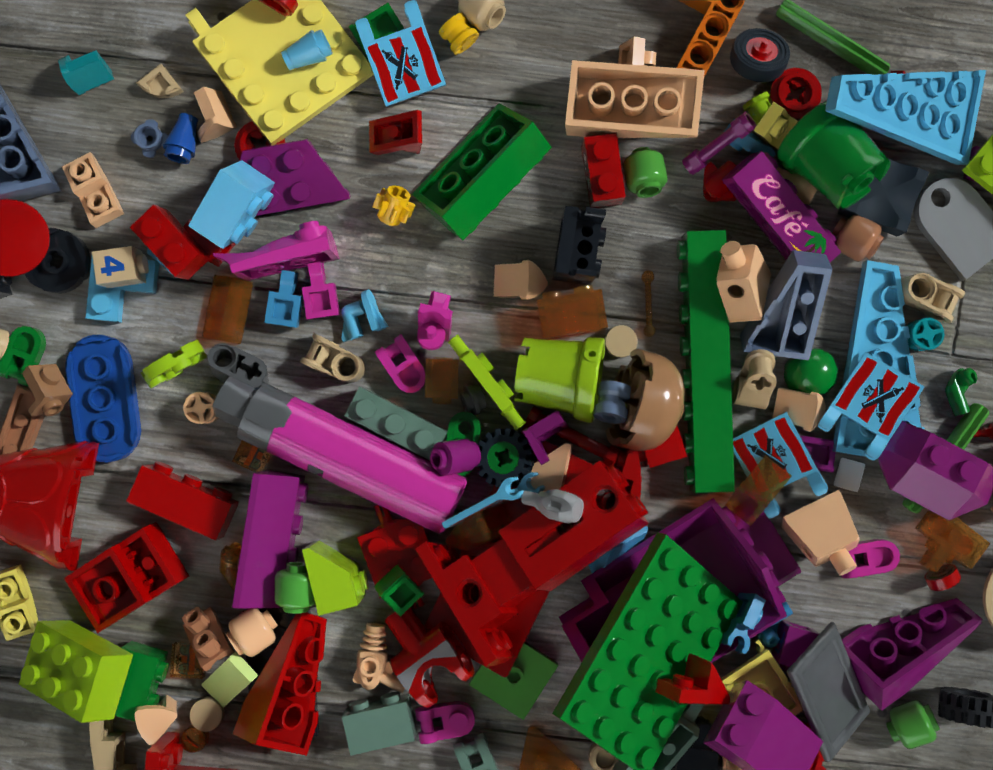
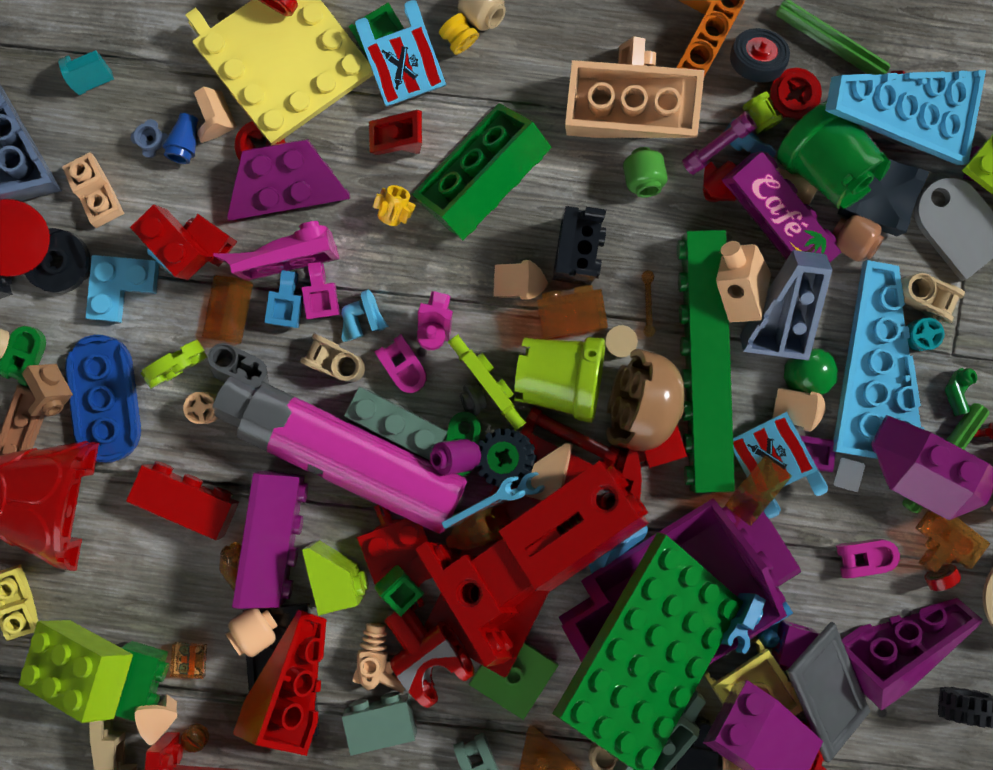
(120, 267): tan brick -> none
(126, 577): red slope -> none
(160, 83): tan tile -> none
(206, 636): nougat hips -> none
(206, 714): tan tile -> none
(229, 679): yellowish green tile -> none
(232, 204): medium azure brick -> none
(251, 457): clear orange tile -> none
(293, 588): bright green head -> none
(307, 50): medium azure cone -> none
(442, 379): clear orange brick -> none
(457, 721): dark pink plate -> none
(542, 431): magenta tile -> none
(555, 504): light grey piece -> none
(603, 170): red brick -> none
(612, 402): sand blue wheel -> none
(697, 686): red slope -> none
(755, 380): tan piece -> none
(775, 125): light yellow slope -> none
(824, 532): light nougat torso -> none
(874, 399): flag -> none
(913, 724): bright green head -> none

